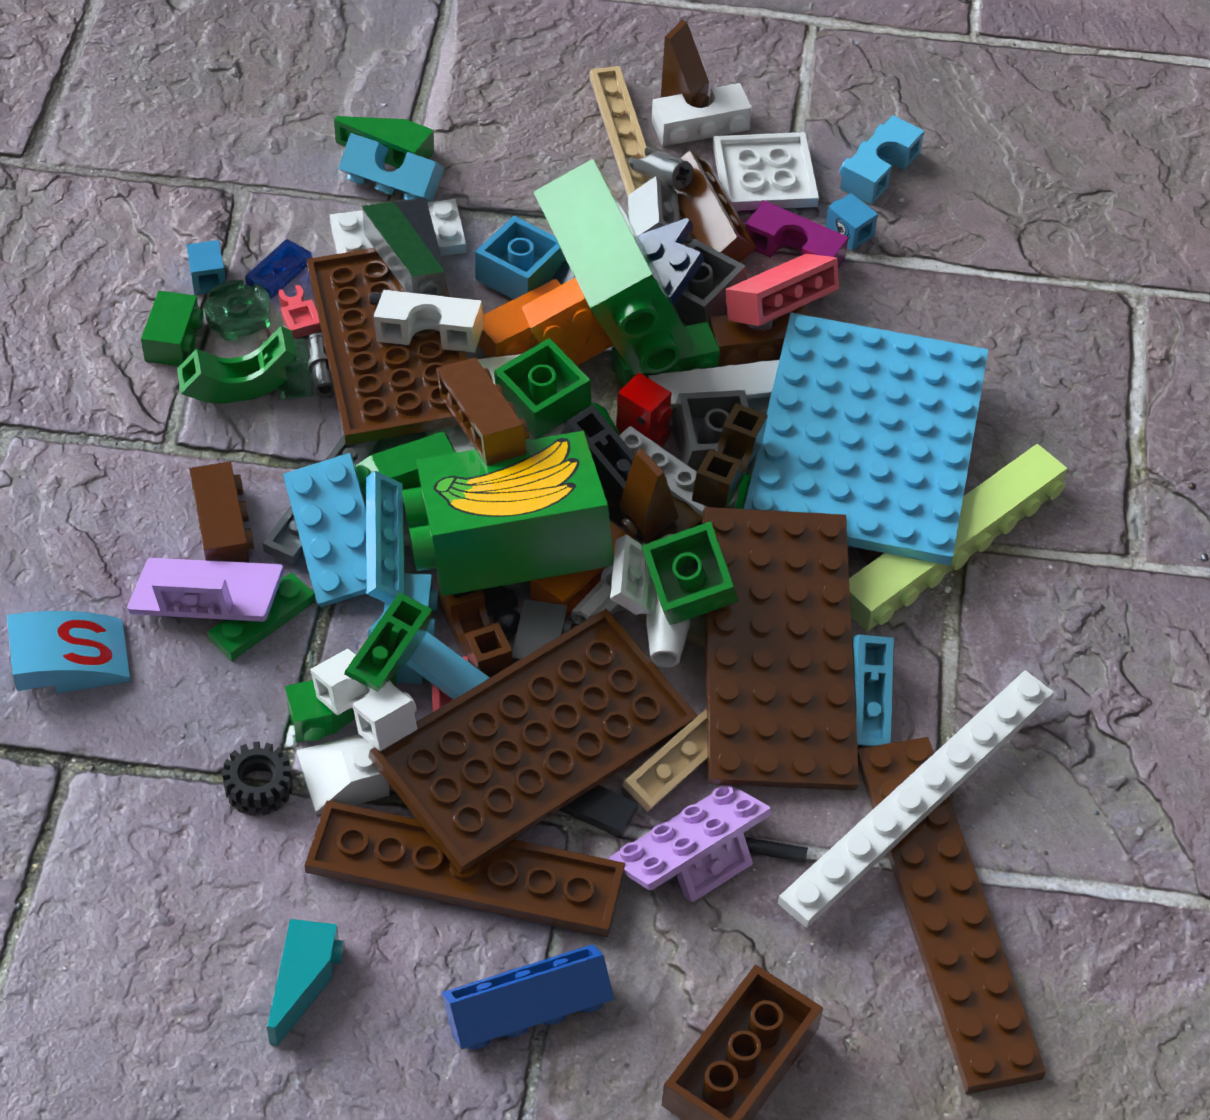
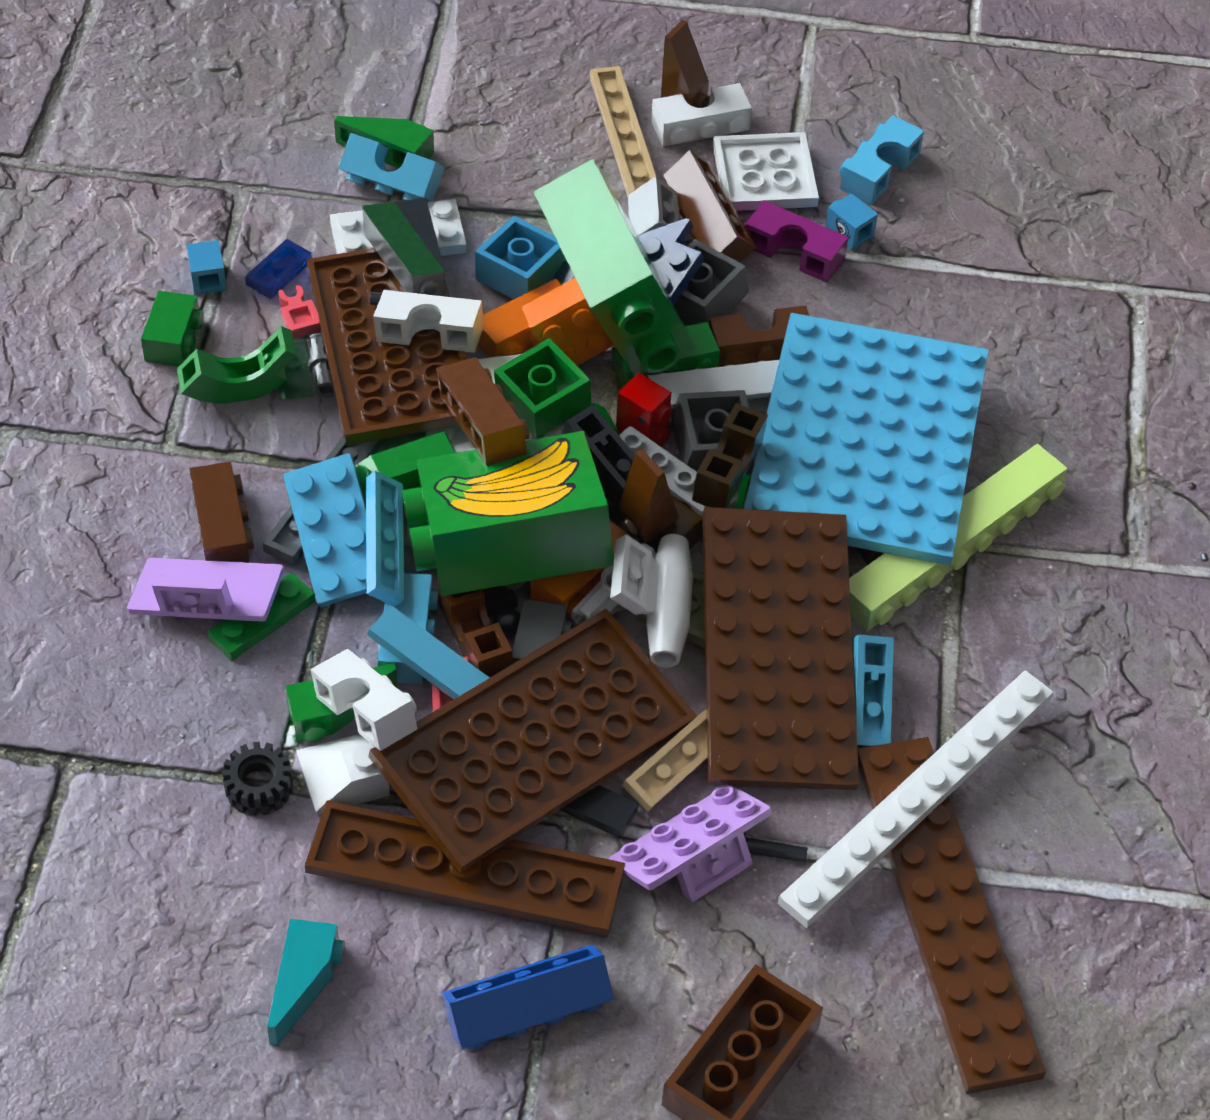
(67, 650): medium azure slope -> none
(237, 323): clear green plate -> none
(390, 643): green slope -> none
(666, 167): dark grey piece -> none
(689, 573): green brick -> none
(782, 289): coral brick -> none

